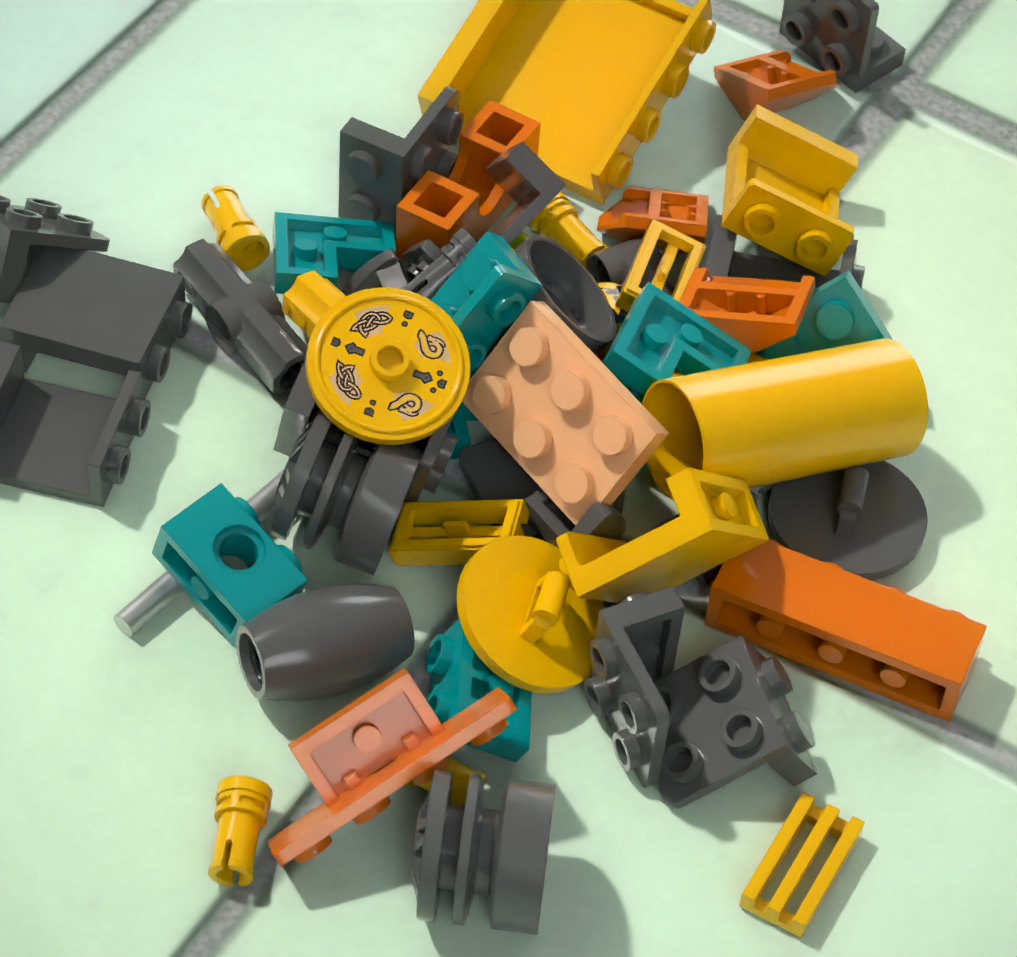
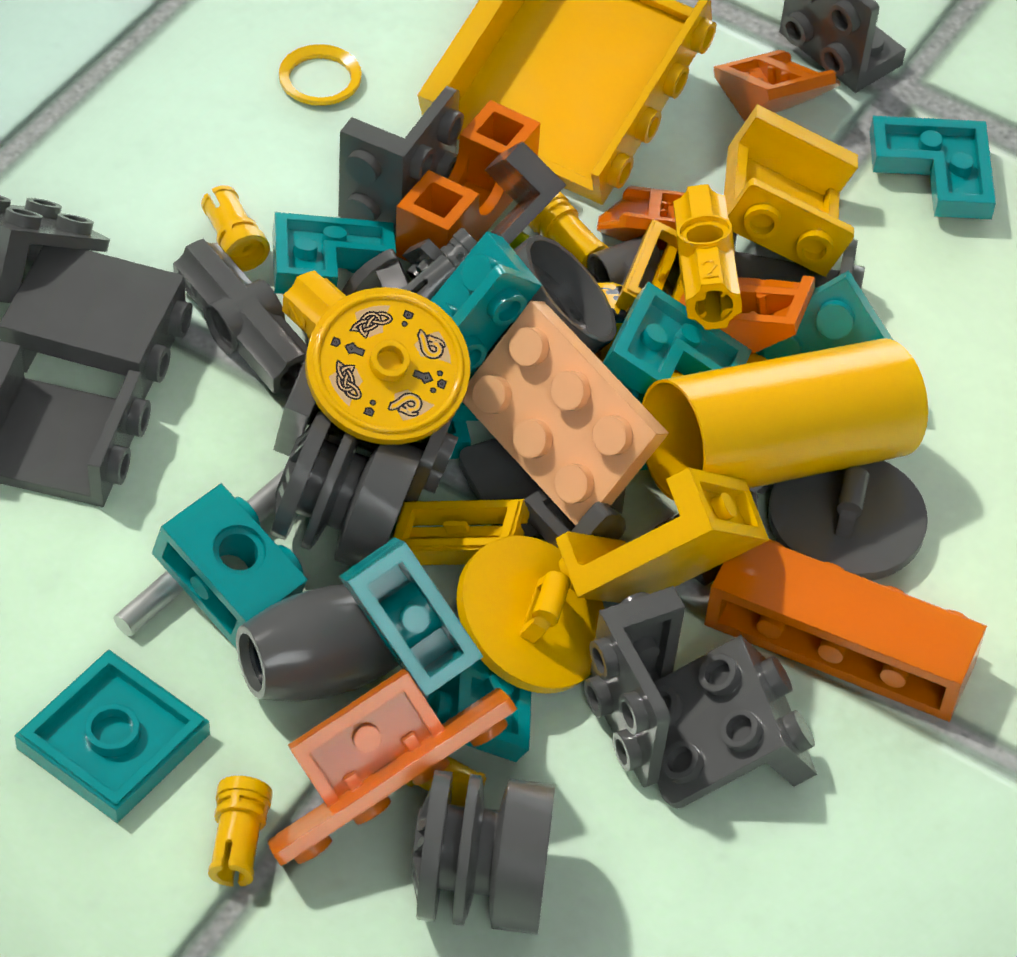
(112, 735): none -> teal tile
(320, 51): none -> yellow piece
(411, 616): none -> teal brick
(707, 257): none -> yellow piece
(824, 823): yellow tile -> none
(947, 150): none -> teal plate

